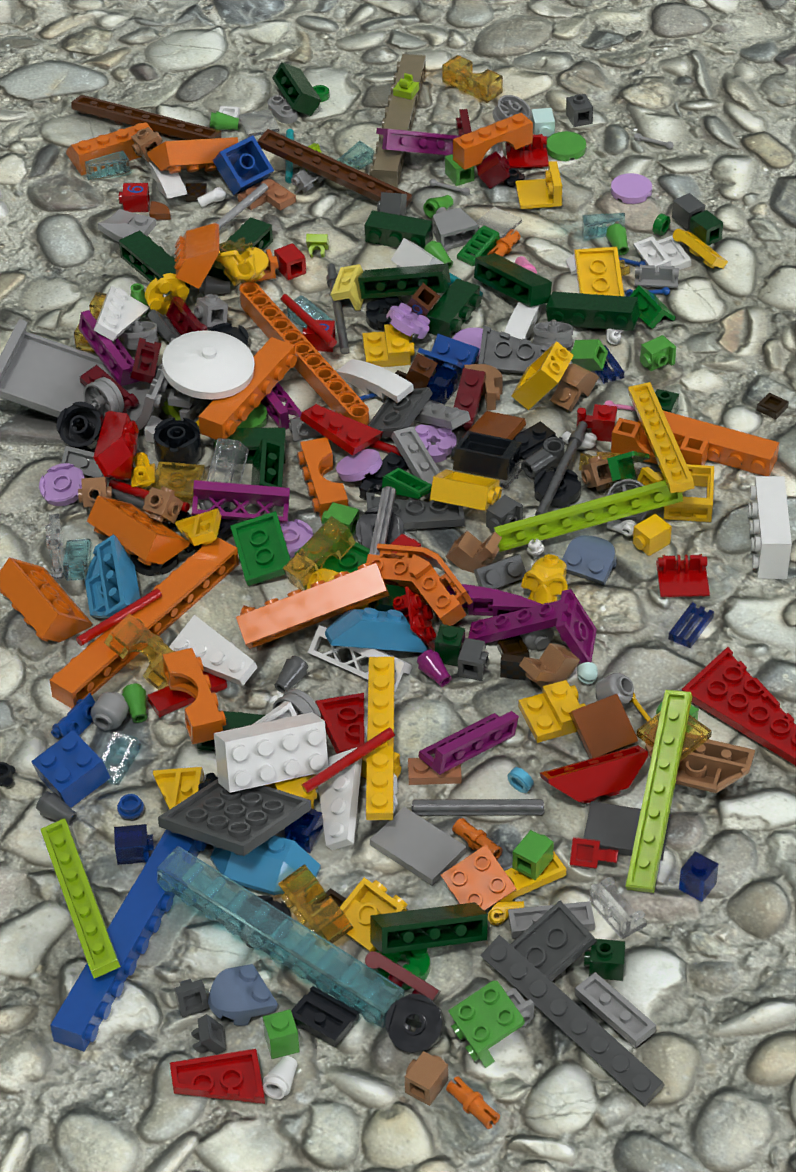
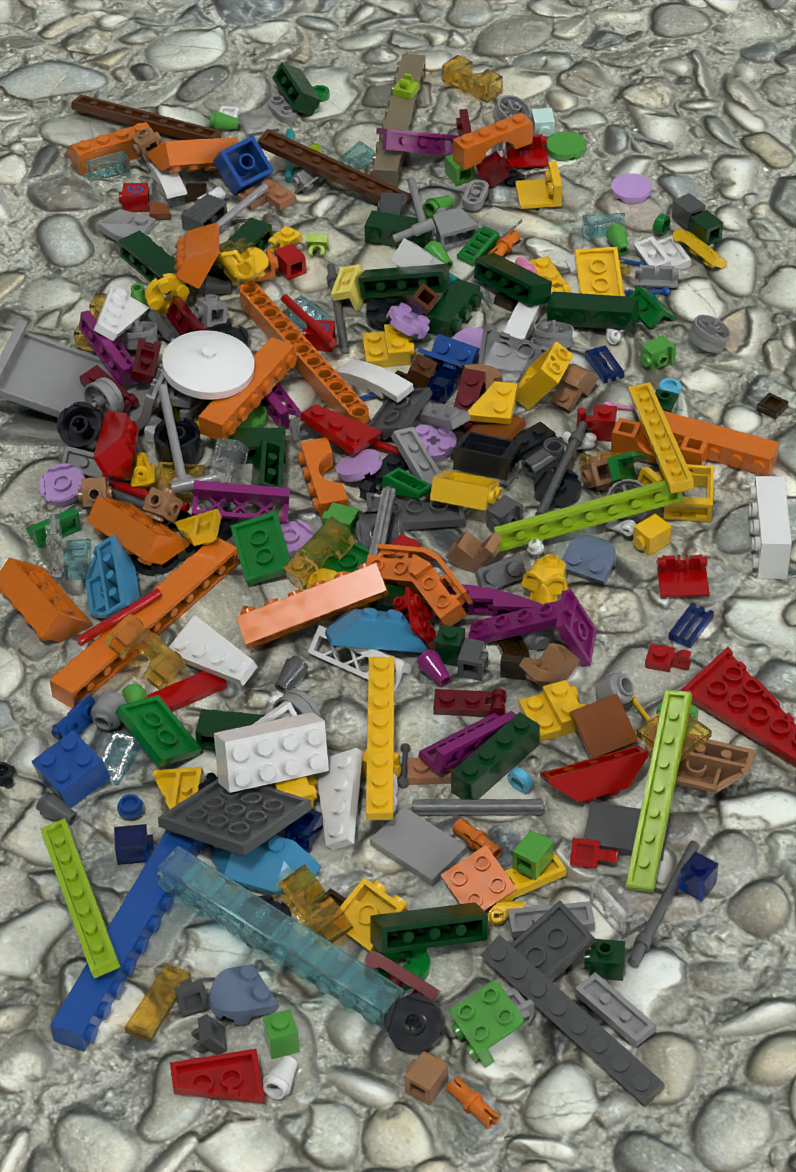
(69, 524): none -> green panel
(156, 1003): none -> clear yellow tile
(158, 731): none -> green plate
(182, 482): none -> light grey bar
(186, 674): orange arch -> none
(203, 212): none -> dark grey brick
(284, 237): none -> yellow plate
(324, 1016): black plate -> none
(343, 720): red wing -> none
(348, 760): red bar -> none
(403, 781): none -> dark grey hinge
(424, 225): none -> light grey bar
(469, 702): none -> dark red plate
(475, 195): none -> light grey plate
(495, 404): none -> yellow wing
(495, 758): none -> dark green brick
(505, 301): none -> dark brown tile
(507, 361): none -> clear piece
(547, 270): none -> yellow plate
(579, 110): dark grey brick -> none
(587, 672): light aqua hinge -> none
(589, 354): bright green brick -> none
(644, 939): none -> flat silver bar
(664, 657): none -> red plate
(670, 385): none -> medium azure tile
(709, 333): none -> light grey wheel

